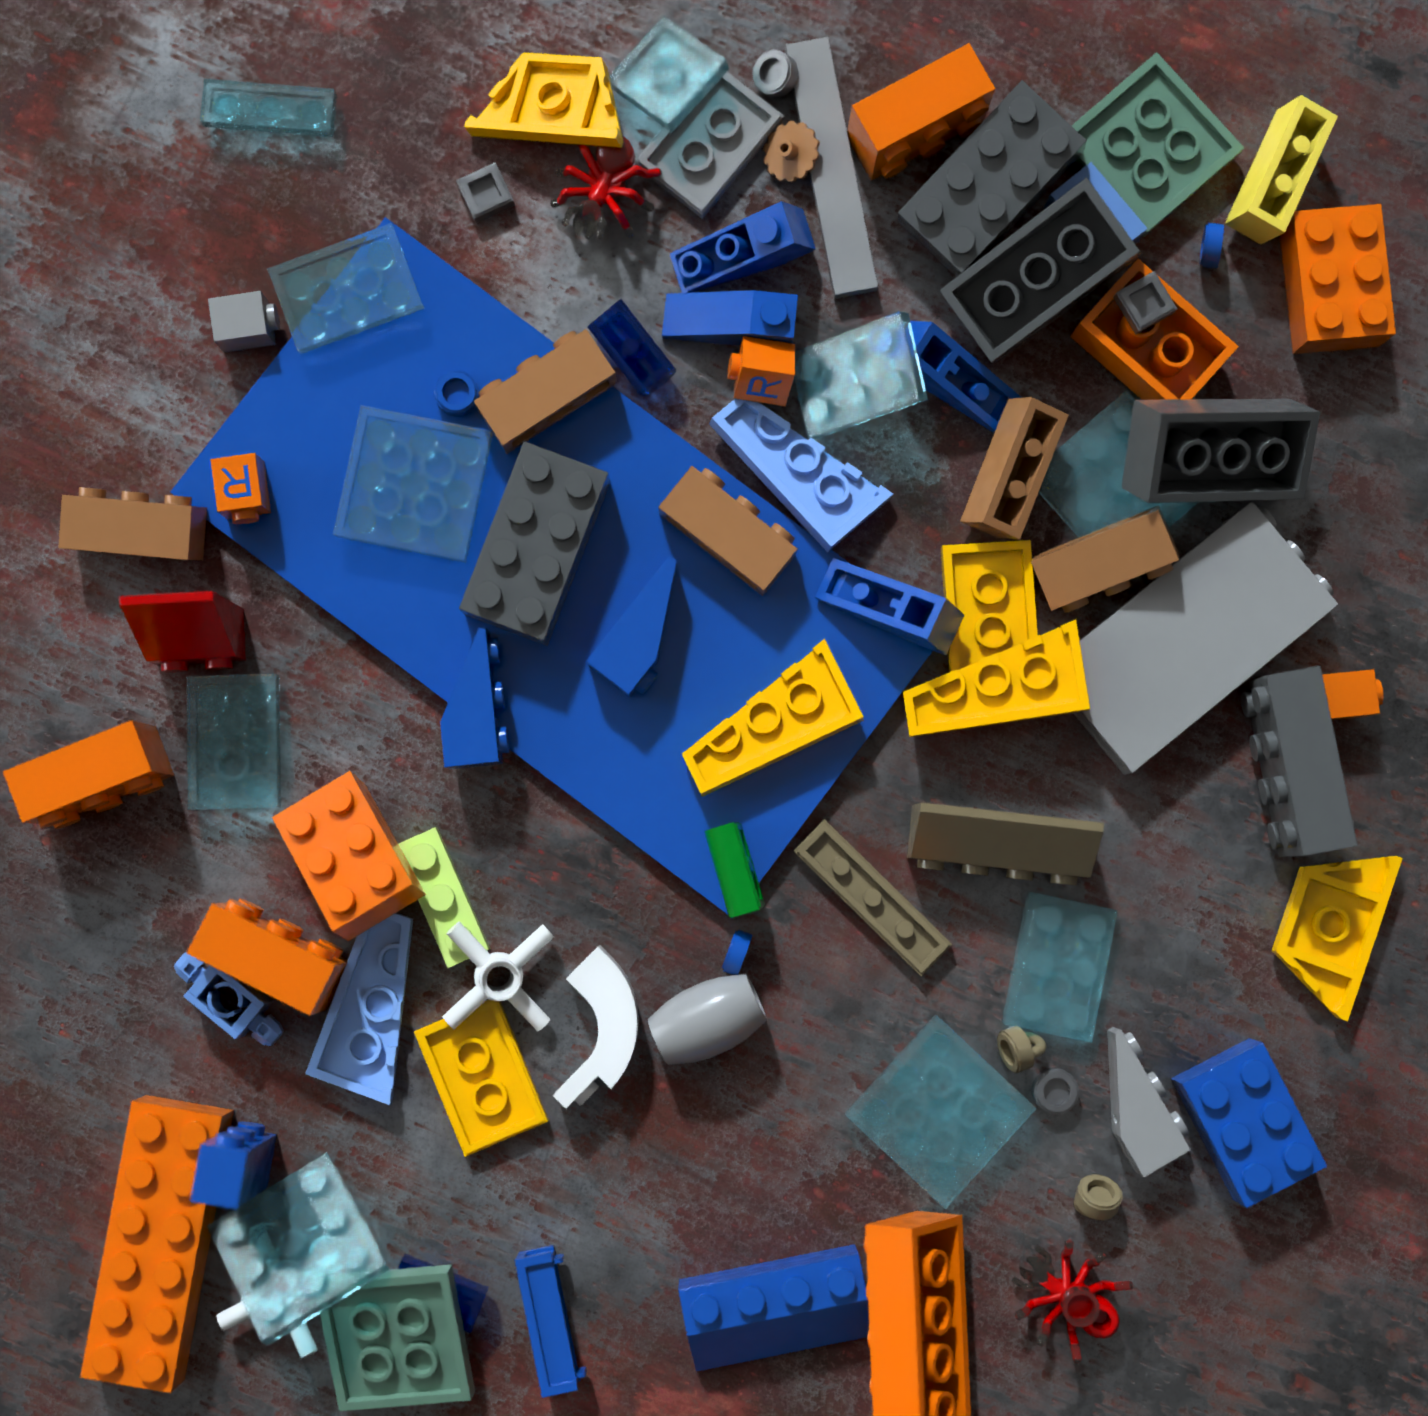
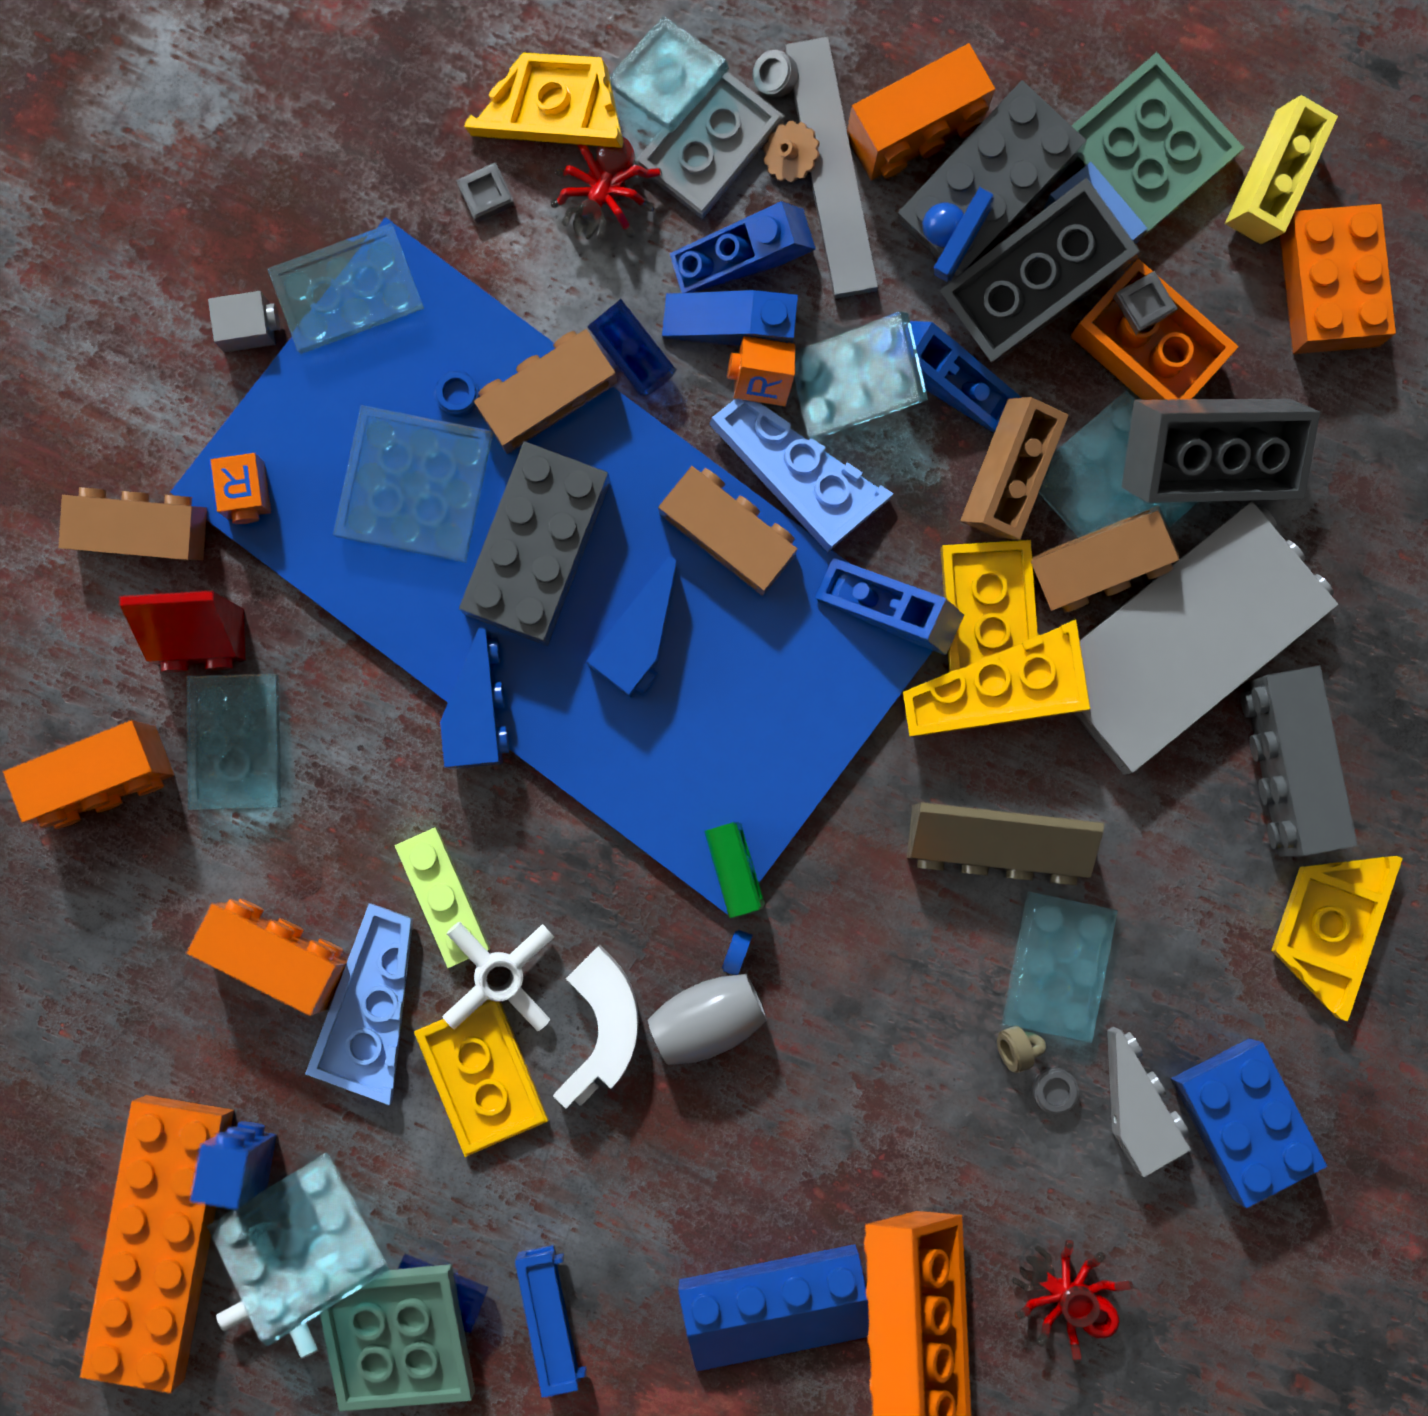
(264, 1028): medium blue piece -> none
(268, 107): clear light blue plate -> none
(348, 856): orange brick -> none
(786, 717): yellow wing -> none
(872, 897): dark tan tile -> none
(940, 1111): clear light blue plate -> none
(955, 230): none -> blue tile
(1098, 1197): dark tan tile -> none
(1211, 245): blue tile -> none
(1353, 694): orange brick -> none

